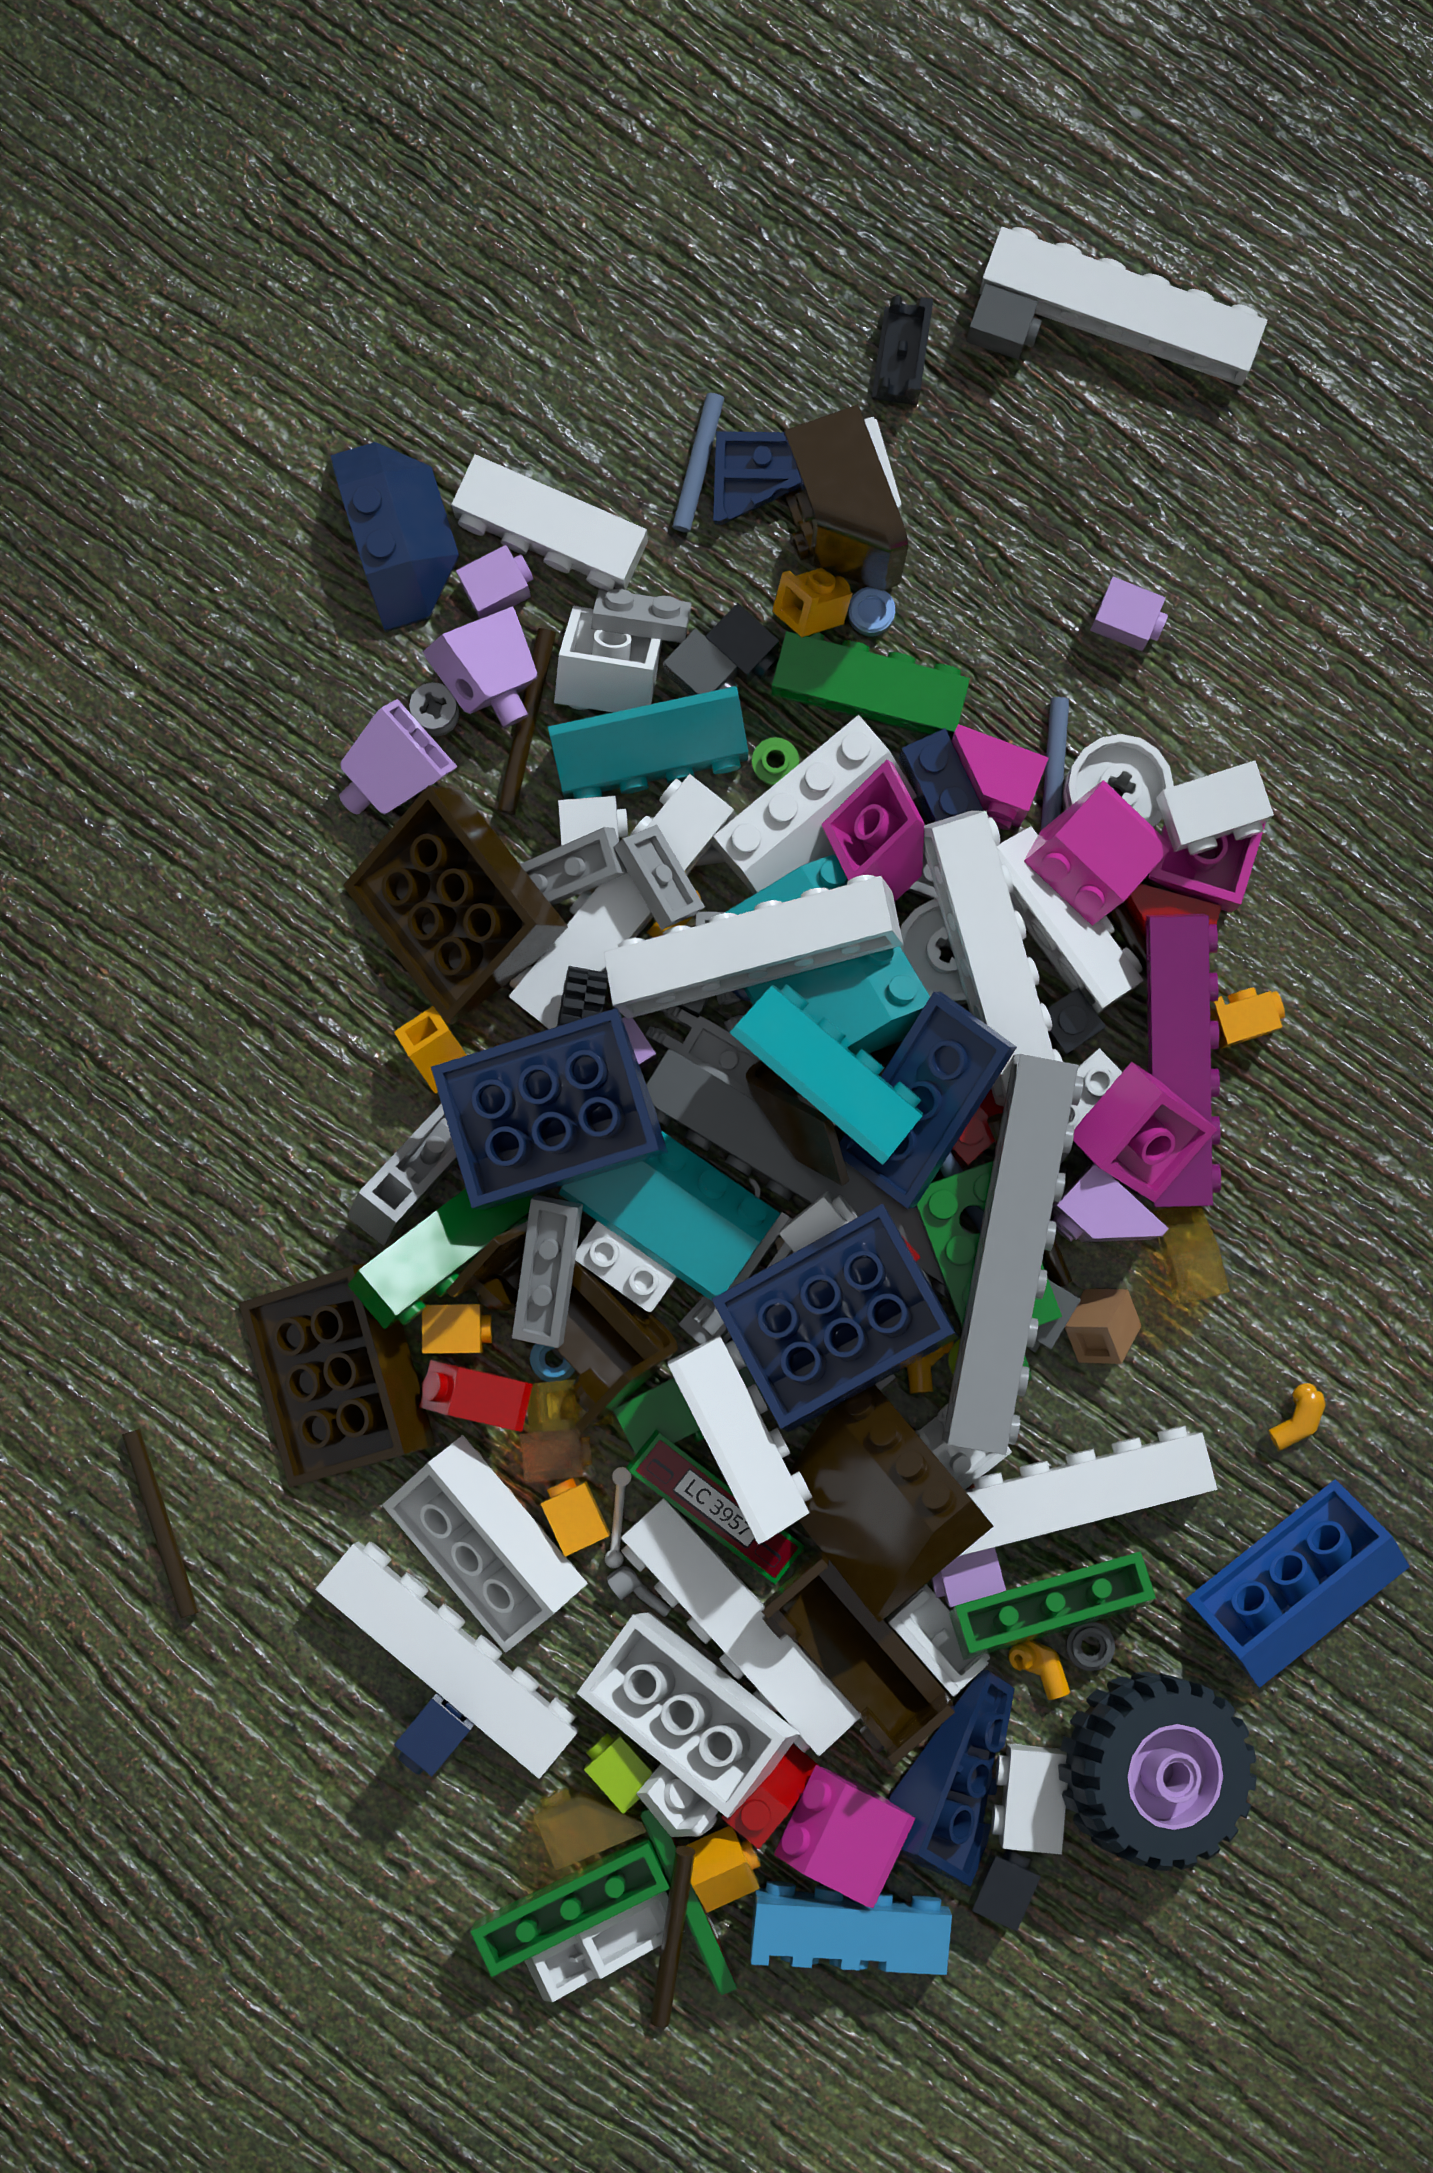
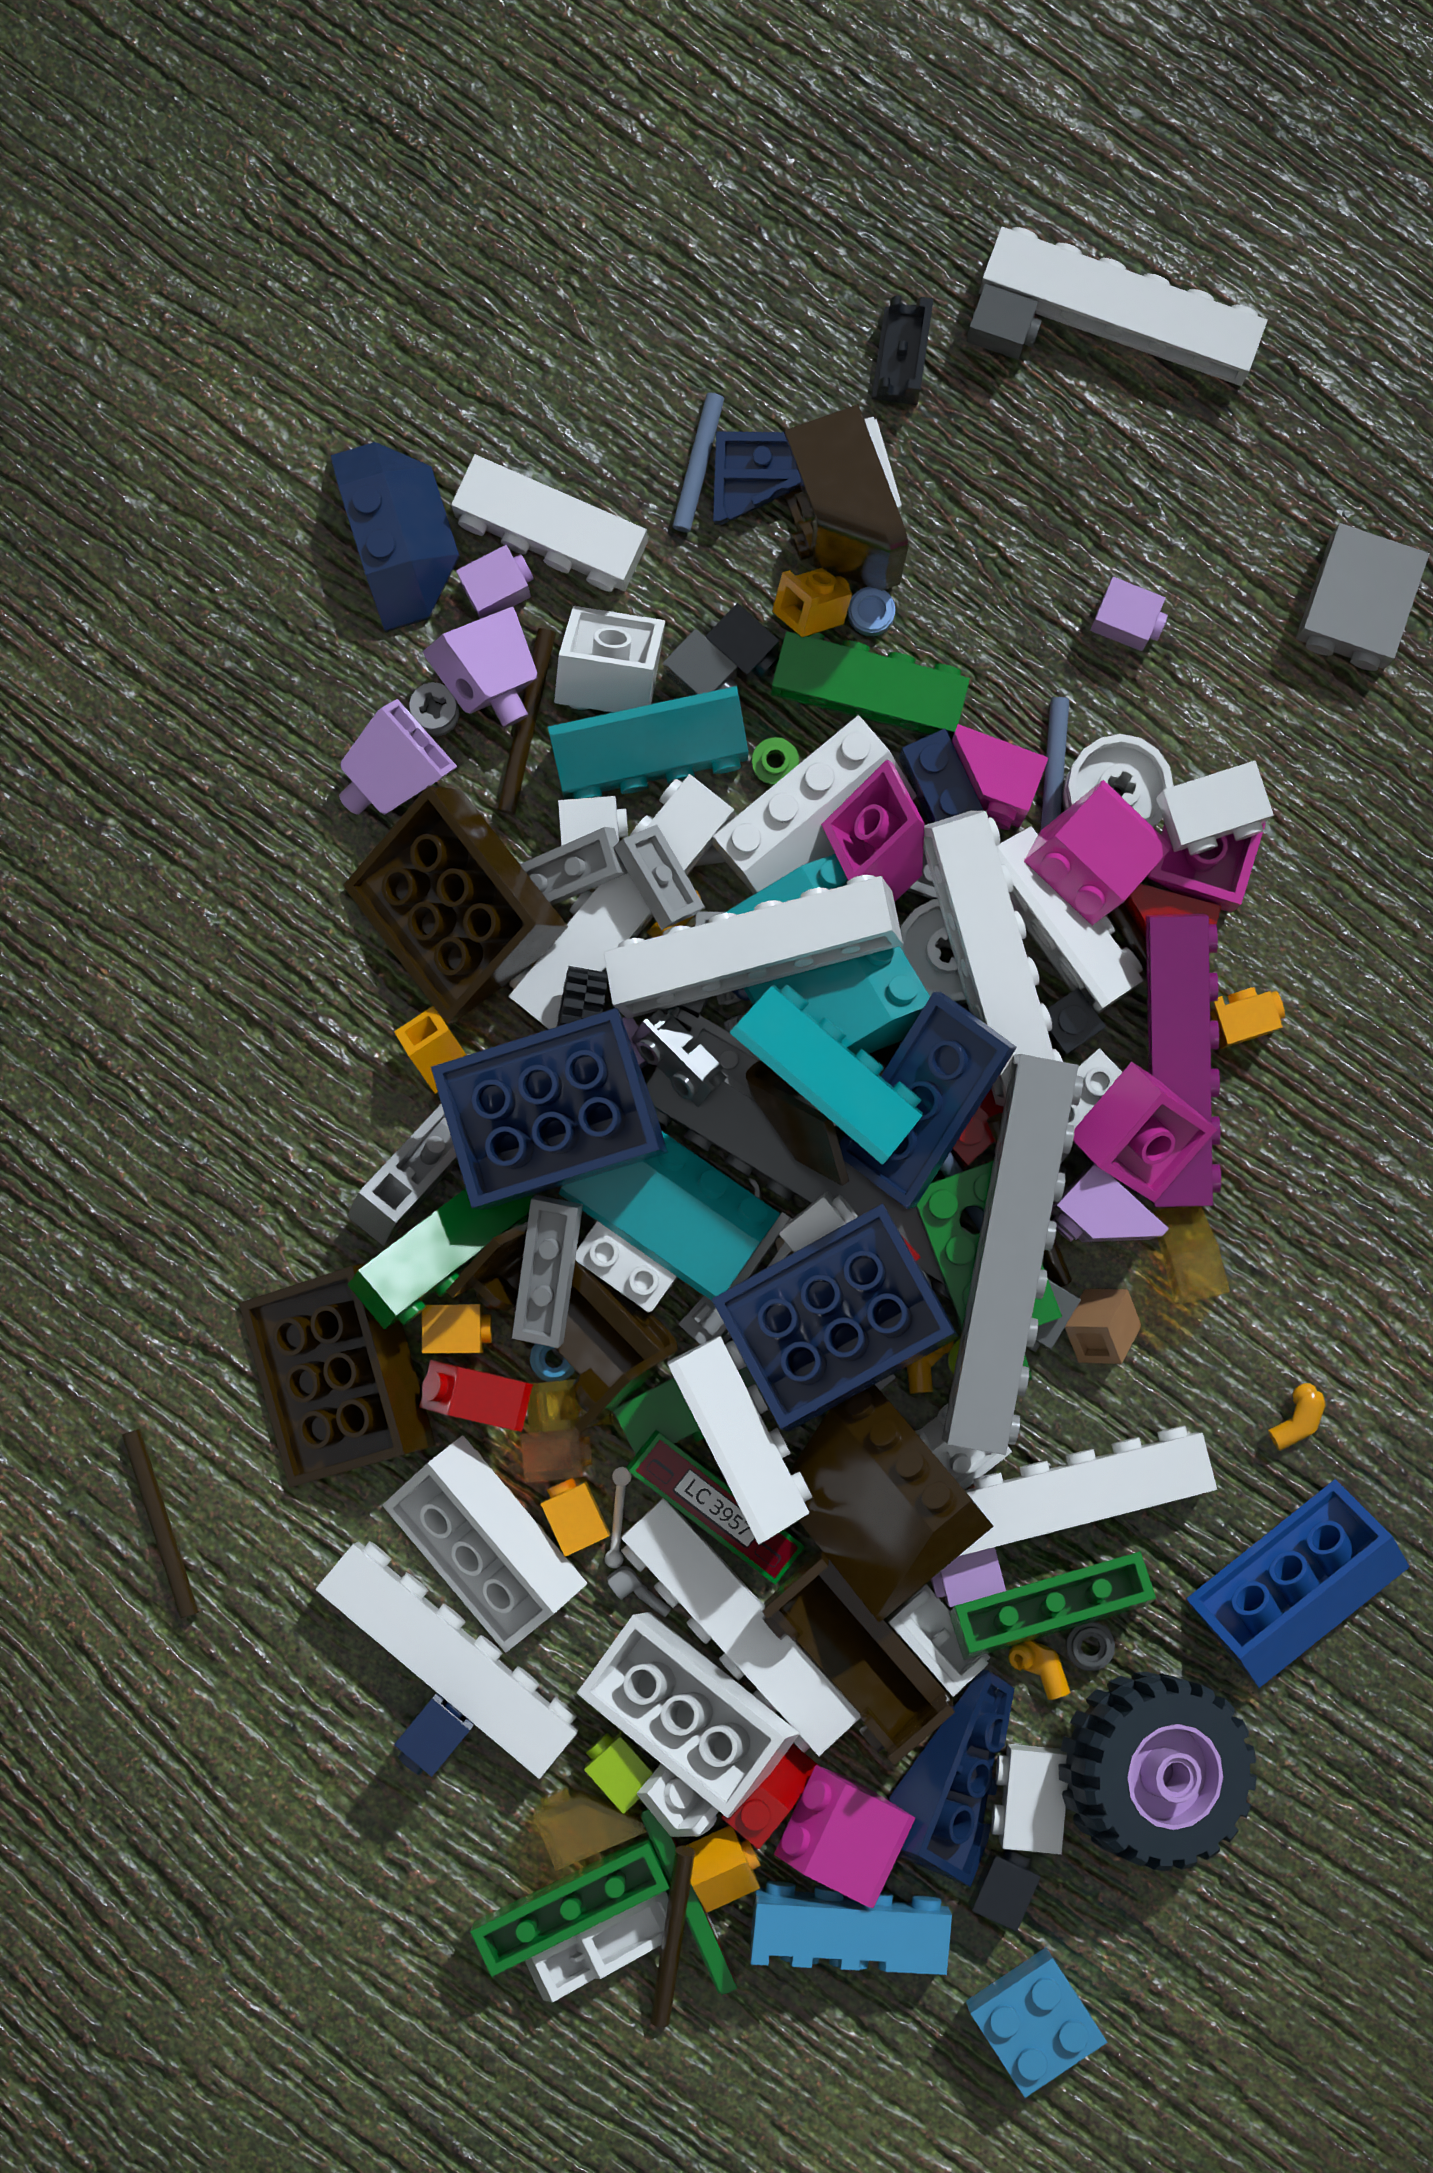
(641, 615): light grey plate -> none
(661, 1044): none -> dark grey hinge
(1035, 2022): none -> dark azure brick
(1362, 597): none -> light grey brick

